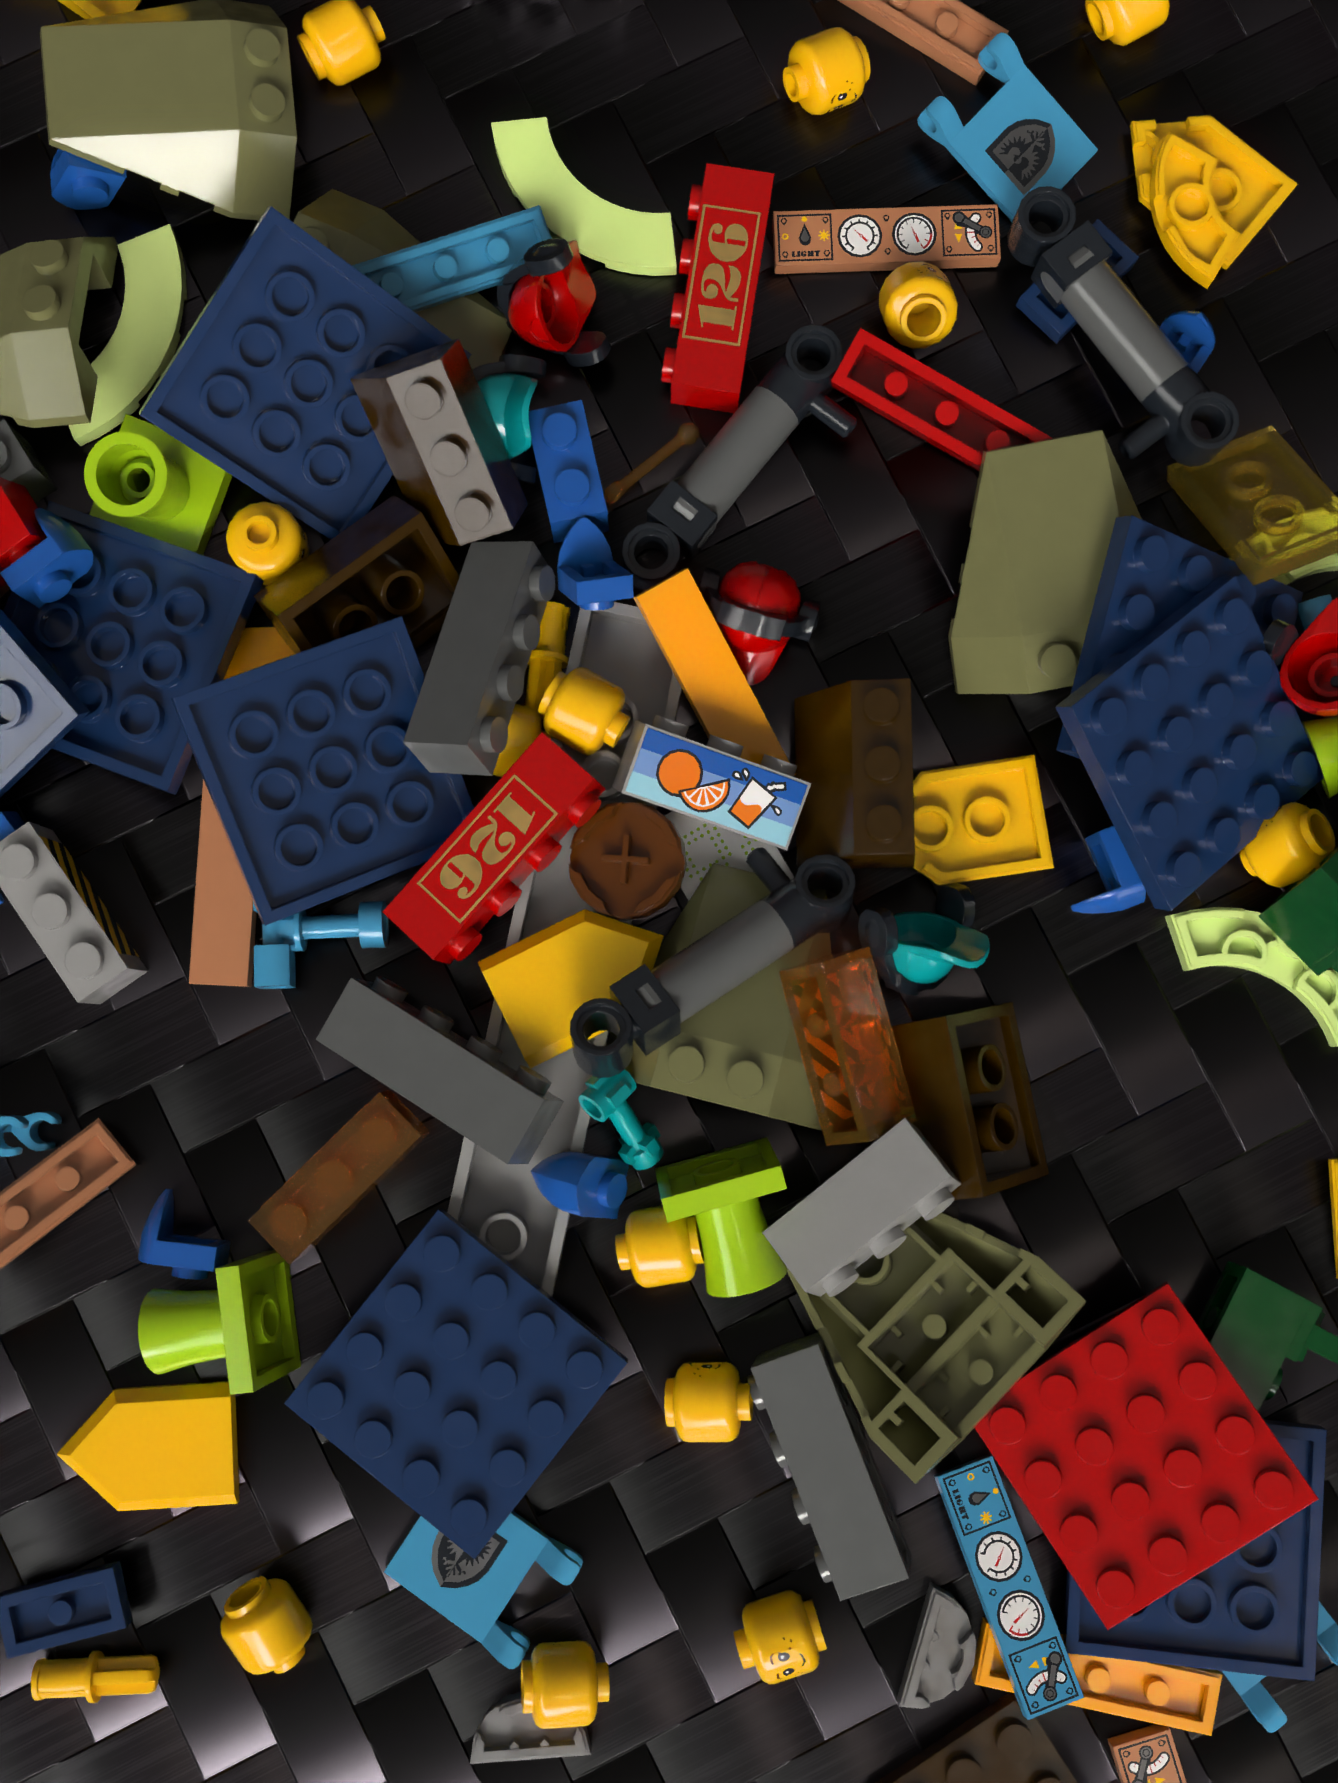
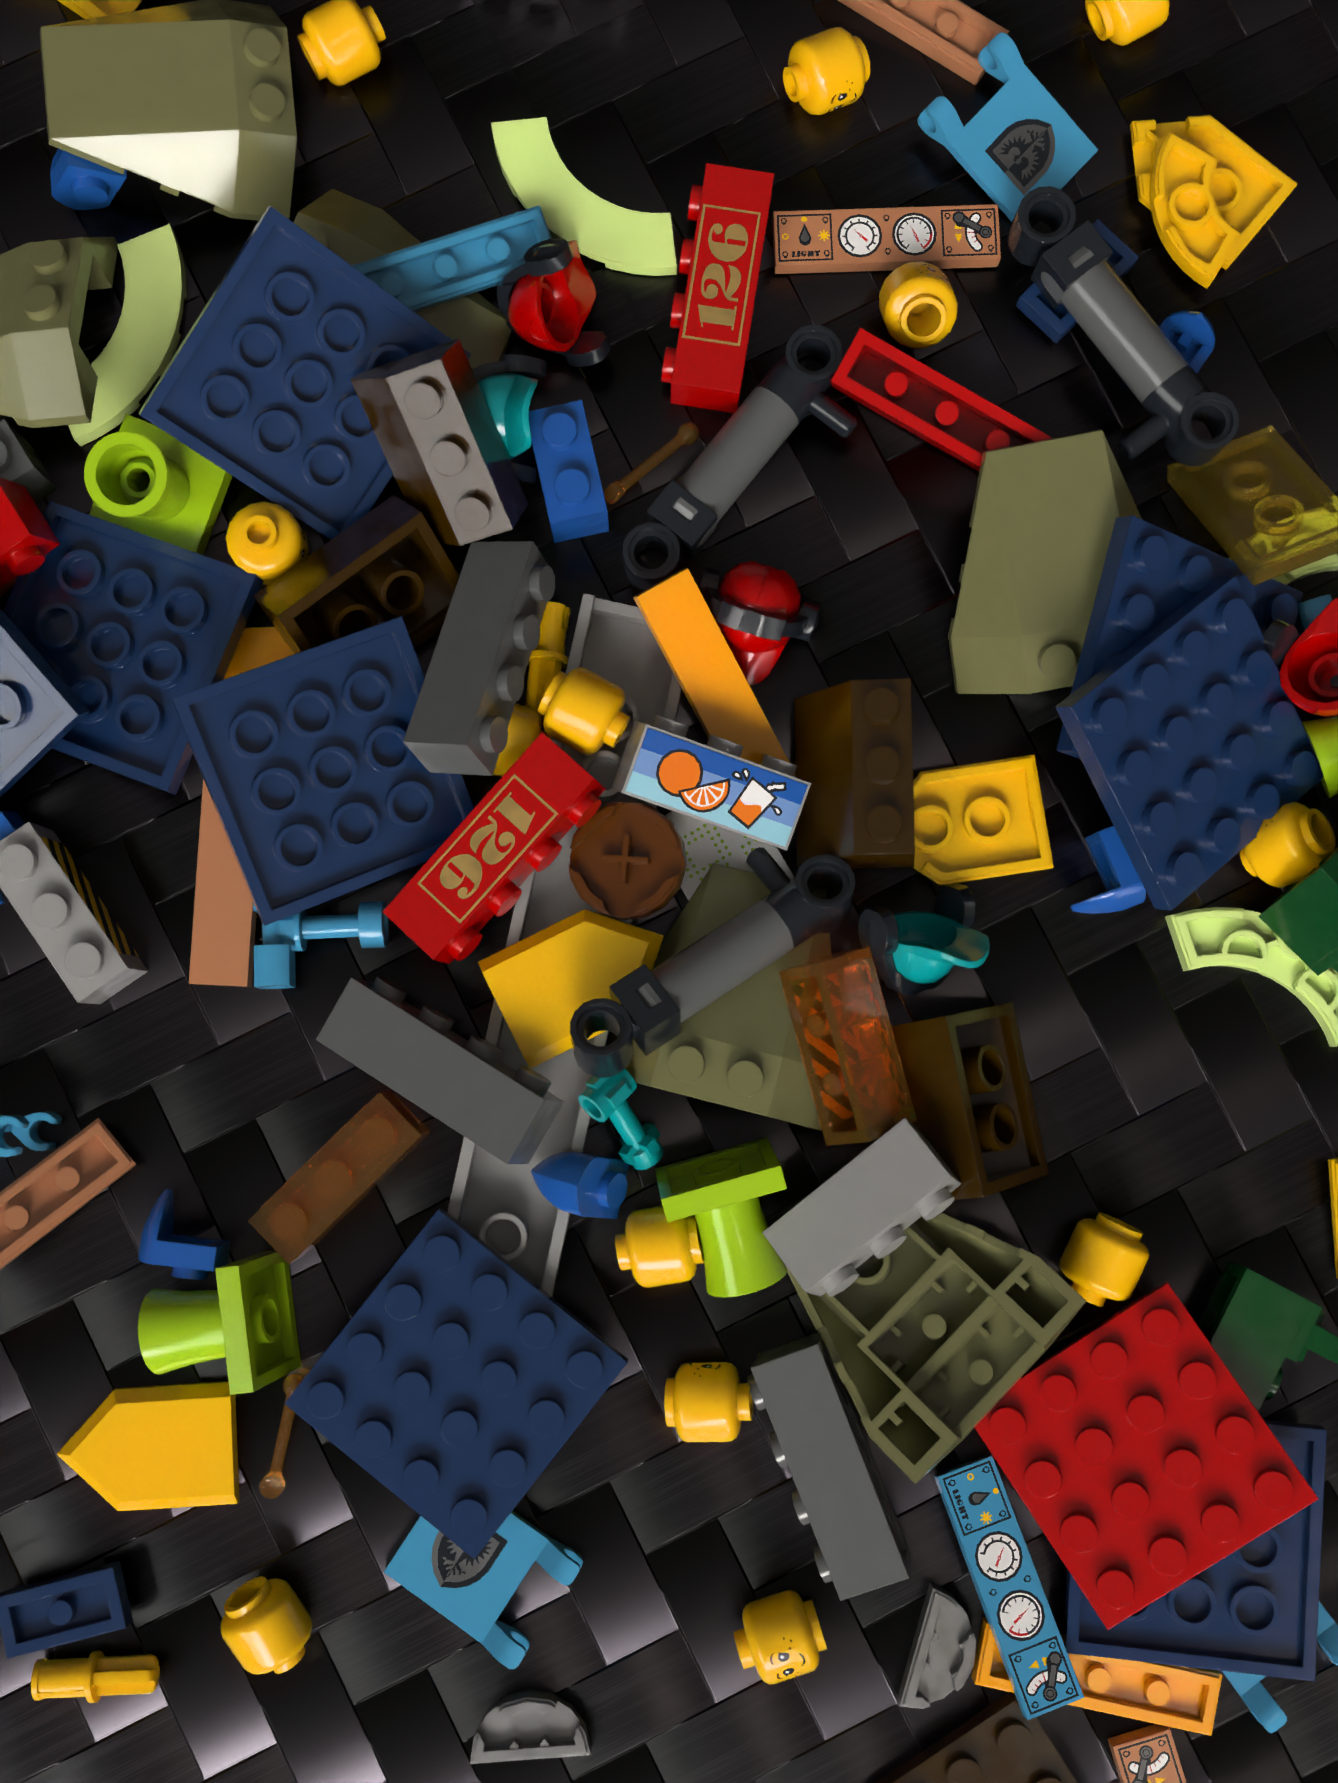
(52, 565): blue plate -> none
(274, 1483): none -> clear orange hinge
(563, 1684): yellow head -> none
(588, 569): blue plate -> none
(1104, 1259): none -> yellow head

